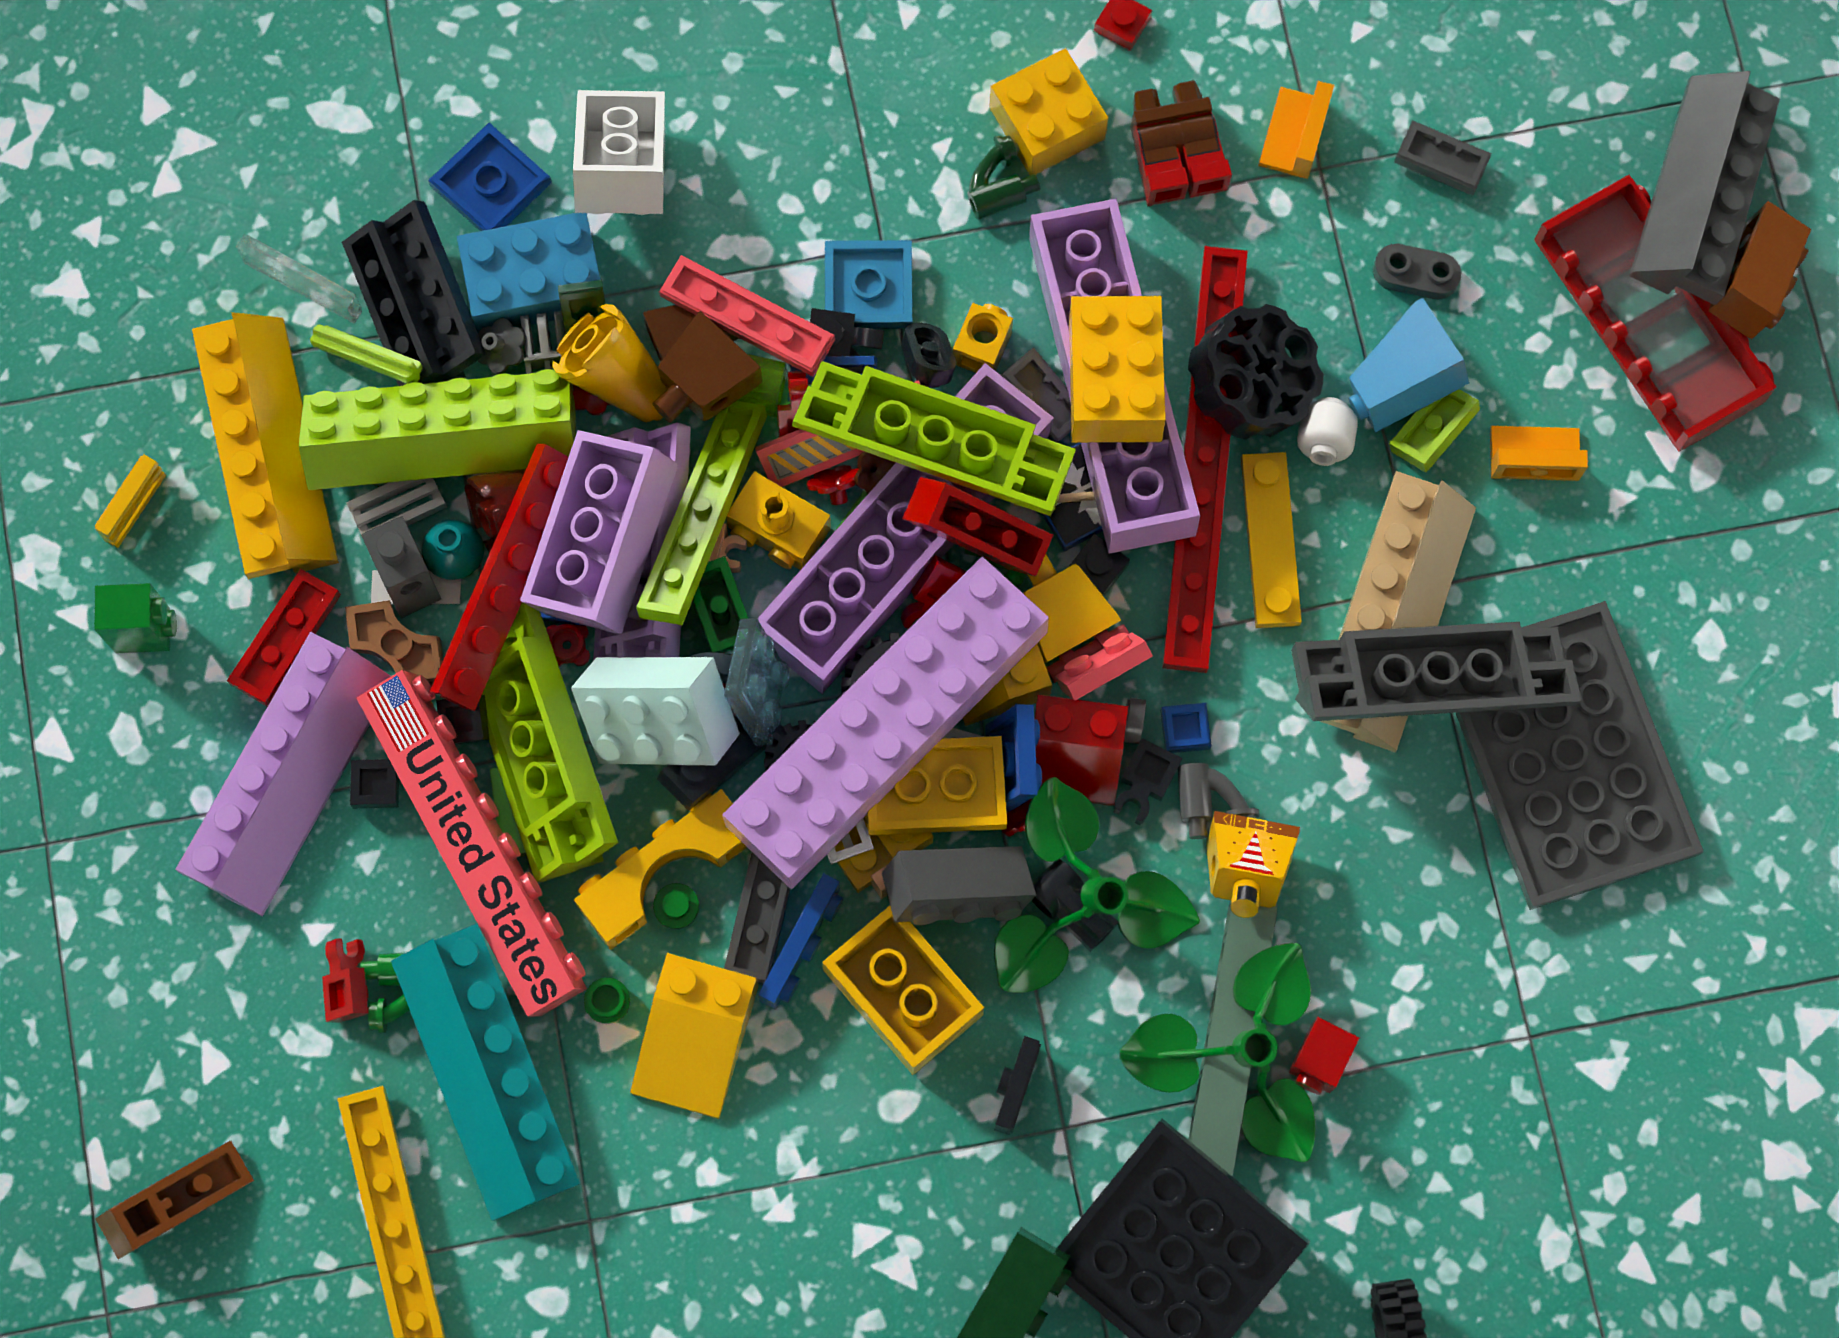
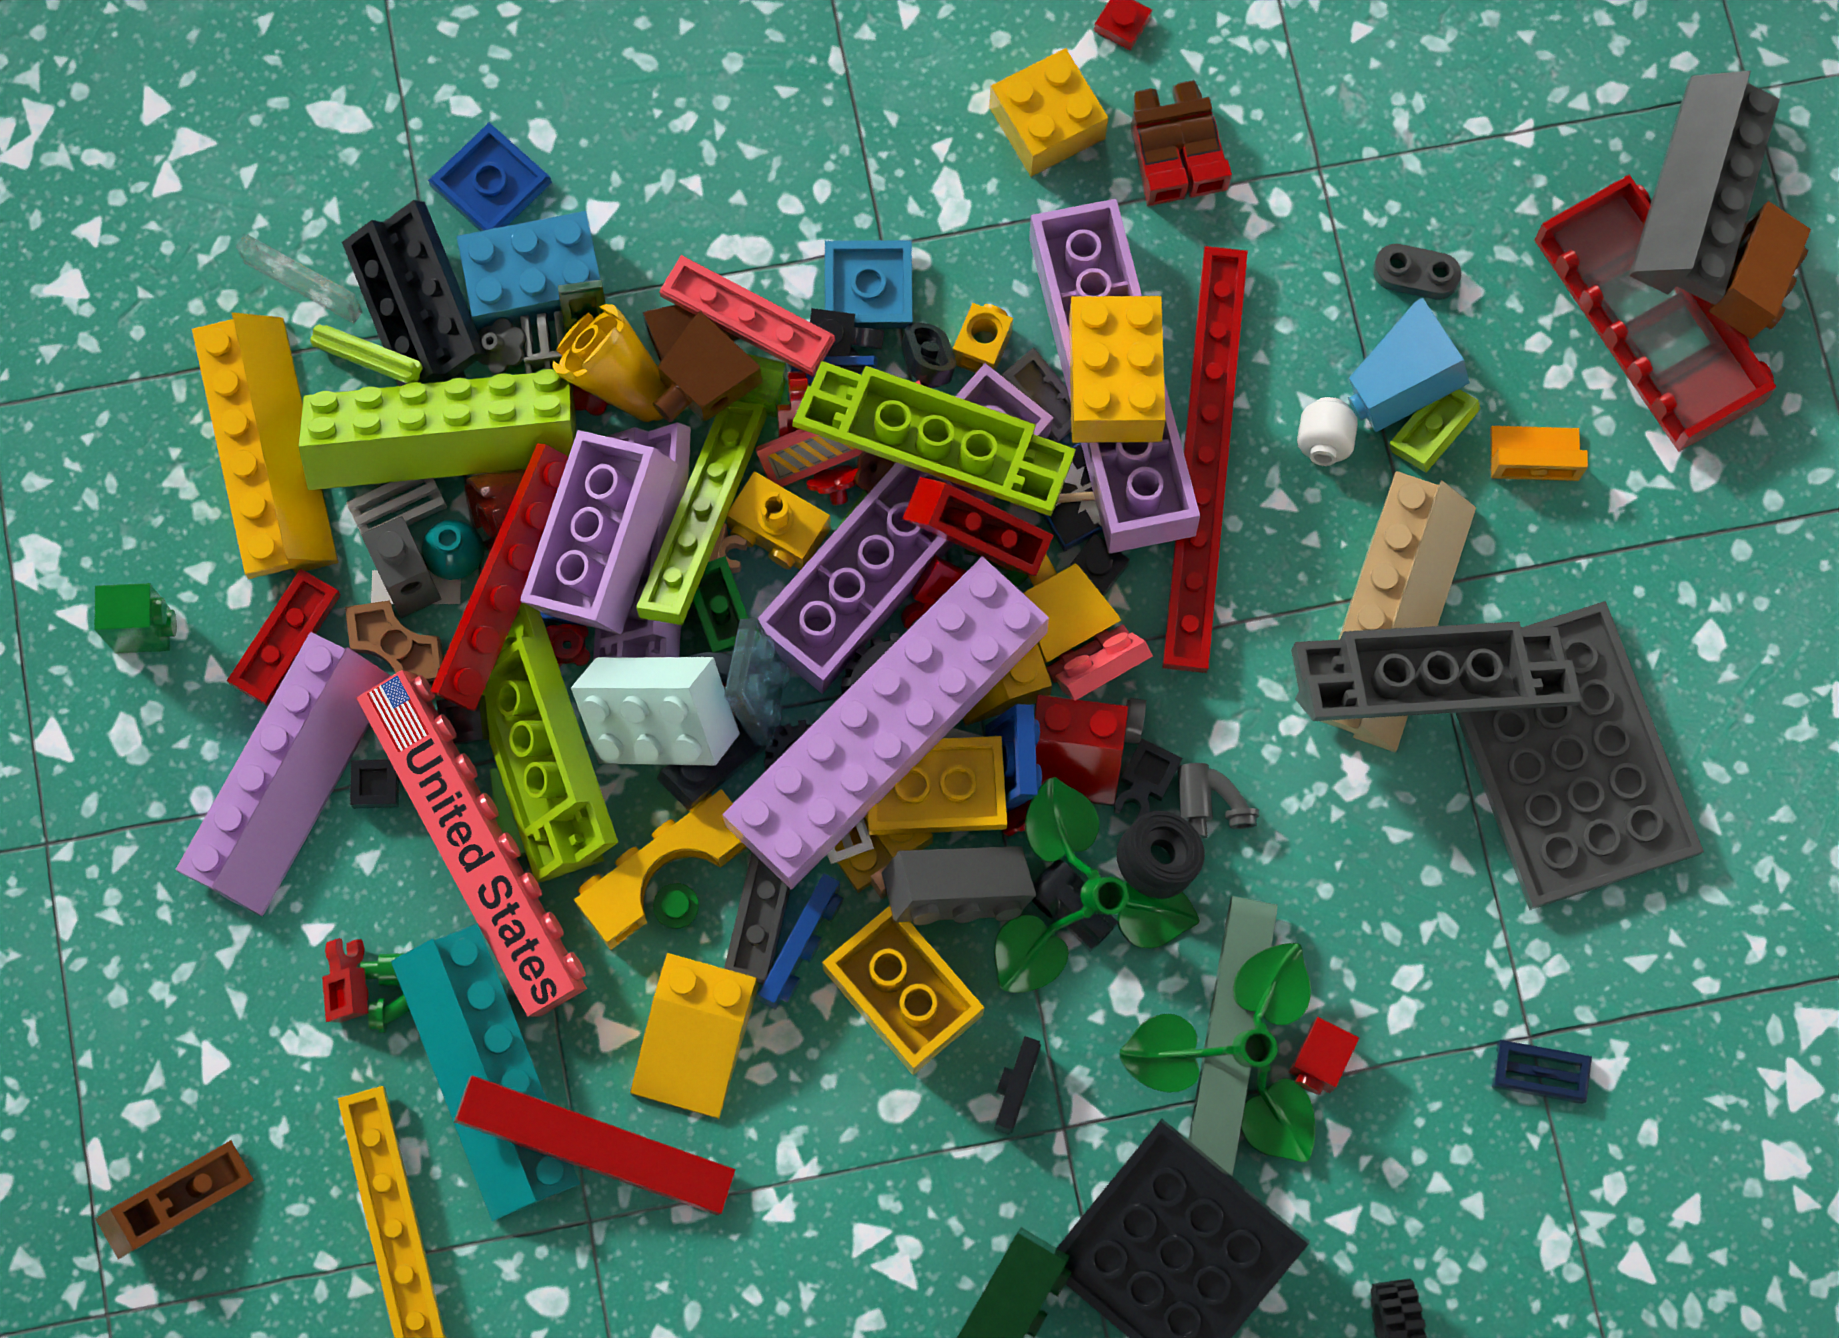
(130, 501): yellow tile -> none
(594, 1145): none -> red tile
(607, 1000): green plate -> none
(619, 152): white brick -> none
(1002, 194): dark green plant -> none
(1148, 874): none -> black tyre
(1186, 728): blue tile -> none
(1249, 860): yellow torso -> none
(1255, 371): black connector -> none
(1271, 540): yellow plate -> none
(1296, 130): light orange panel -> none
(1442, 158): dark grey plate -> none
(1503, 1065): none -> dark blue tile

